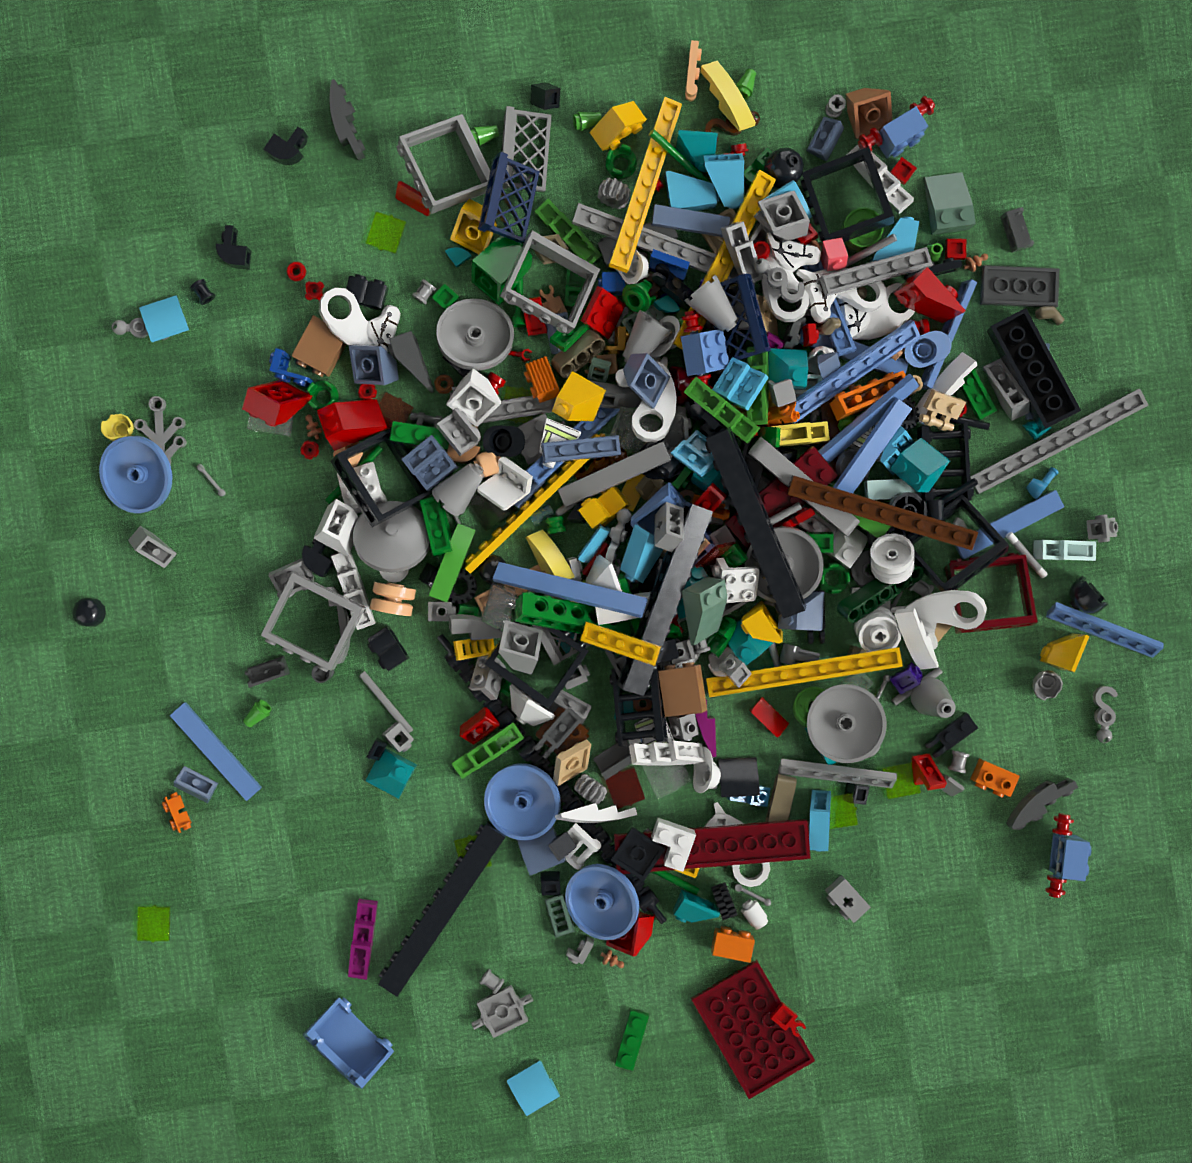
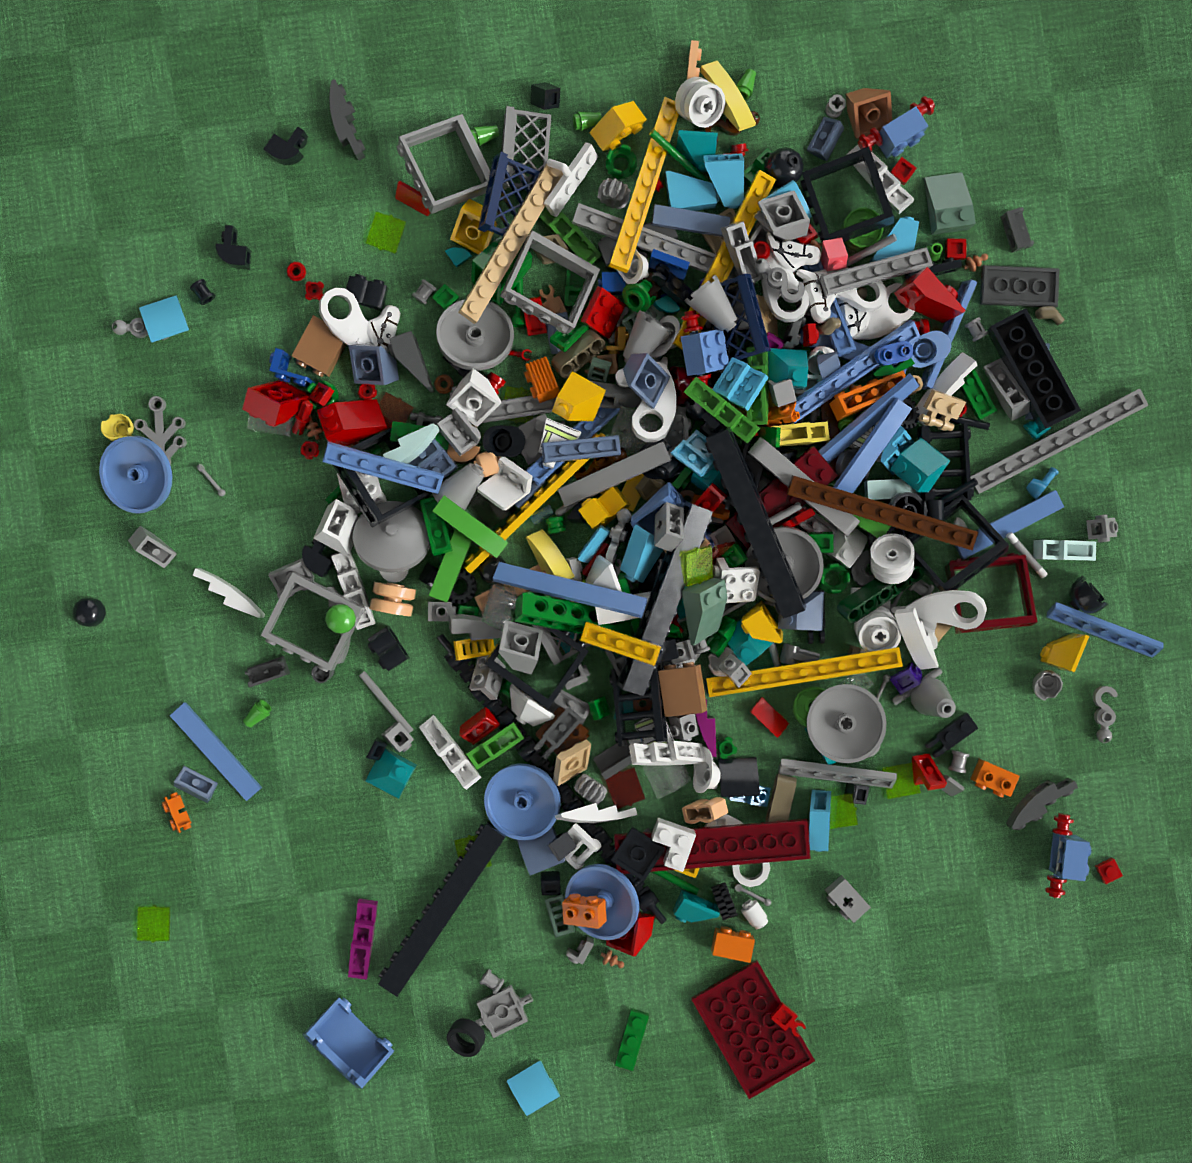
(234, 596): none -> white slope
(302, 417): none -> red axle
(321, 394): none -> red plate
(340, 618): none -> bright green hair
(383, 467): none -> medium blue tile
(413, 444): none -> light aqua slope
(450, 752): none -> white slope
(461, 1046): none -> black tyre
(470, 526): none -> bright green slope
(509, 245): none -> tan plate
(571, 178): none -> white plate
(584, 911): none -> orange brick
(599, 708): none -> green plate
(698, 565): none -> clear neon green piece
(700, 102): none -> white wheel
(704, 810): none -> light nougat brick
(724, 753): none -> green plate
(889, 369): none -> green slope
(895, 353): none -> blue plate
(976, 329): none -> light grey bush
(1108, 870): none -> red plate

